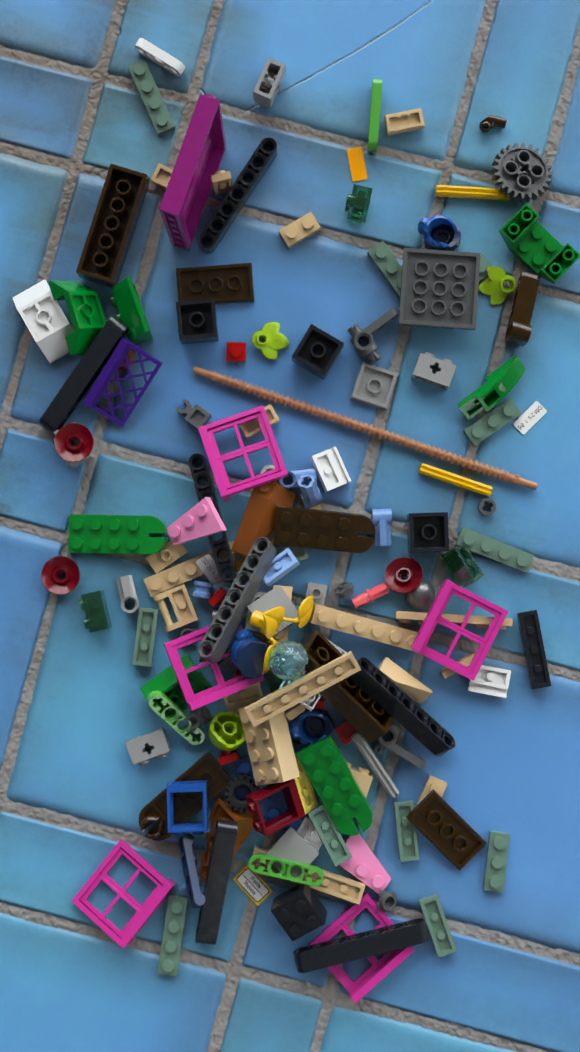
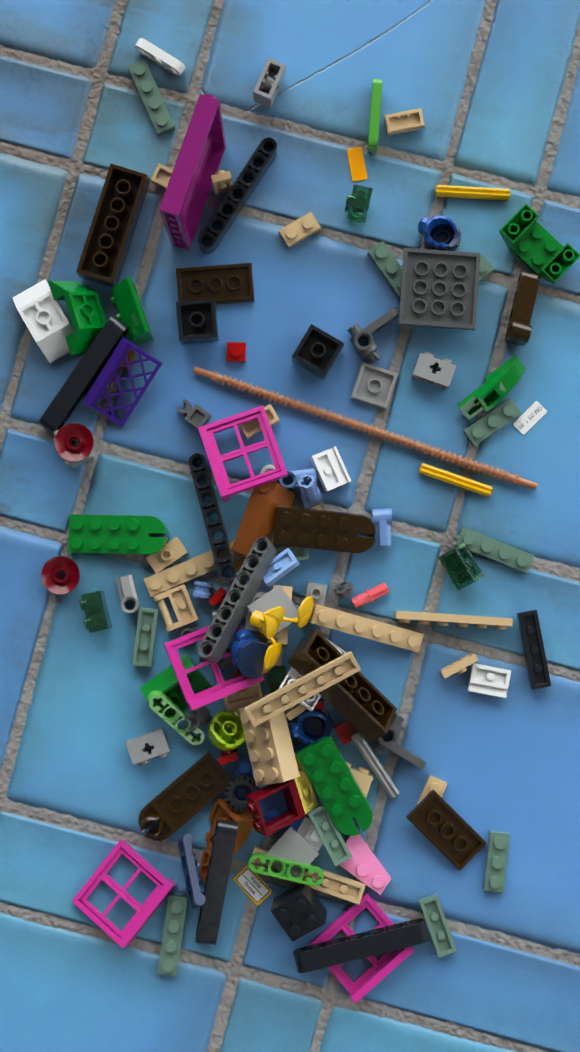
(187, 786): blue window -> none
(196, 523): bright pink wing -> none
(209, 568): white sticker -> none
(272, 340): lime plate -> none
(288, 660): clear light blue cylinder -> none
(389, 904): dark grey plate -> none
(402, 708): black beam -> none
(403, 567): dark red dish -> none
(406, 832): sand green plate -> none
(407, 683): tan slope -> none
(421, 596): flat silver hair -> none
(428, 532): black brick -> none
(434, 617): dark pink window -> none
(481, 504): dark grey bush -> none
(492, 121): dark brown arm -> none
(494, 285): lime plate -> none
(521, 172): dark grey gear -> none

